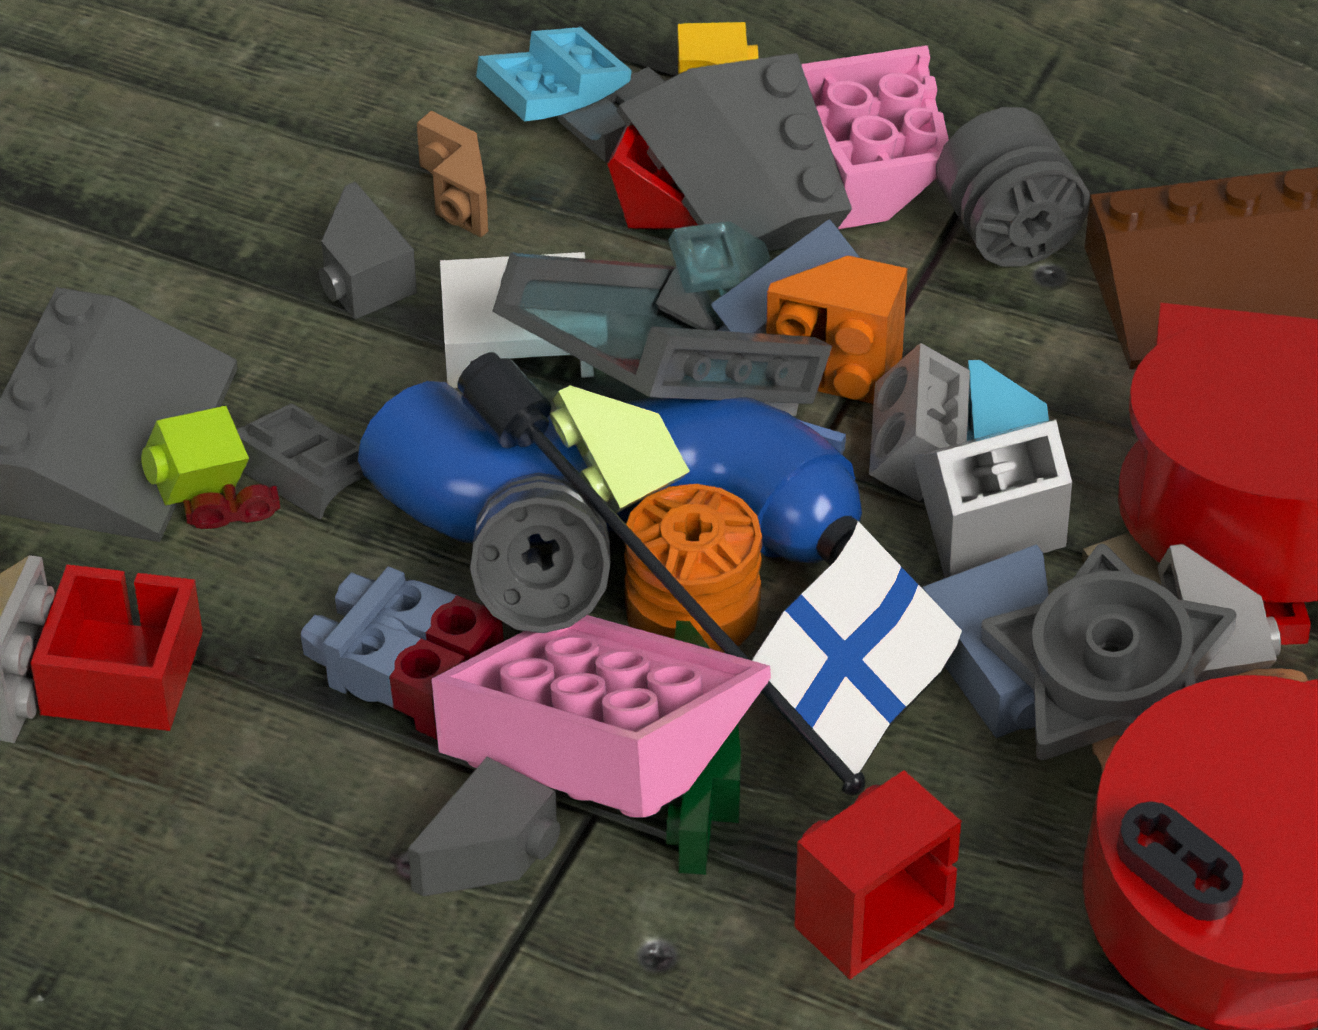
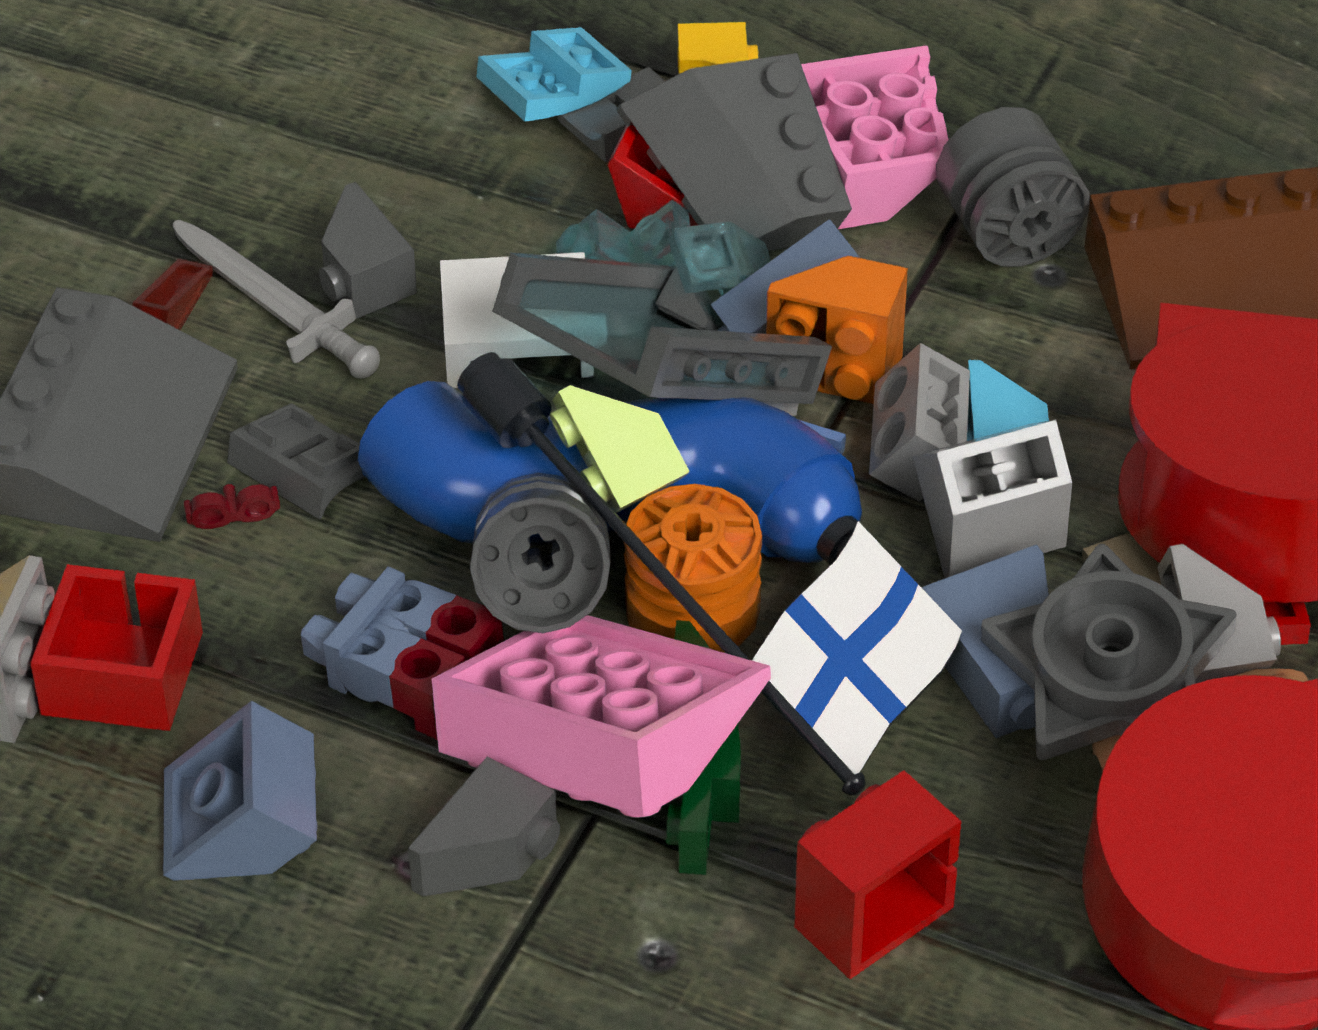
(175, 292): none -> clear red piece
(194, 454): lime brick -> none
(240, 799): none -> sand blue slope
(312, 325): none -> light grey sword
(457, 170): medium nougat slope -> none
(607, 240): none -> clear light blue slope
(1179, 861): black beam -> none

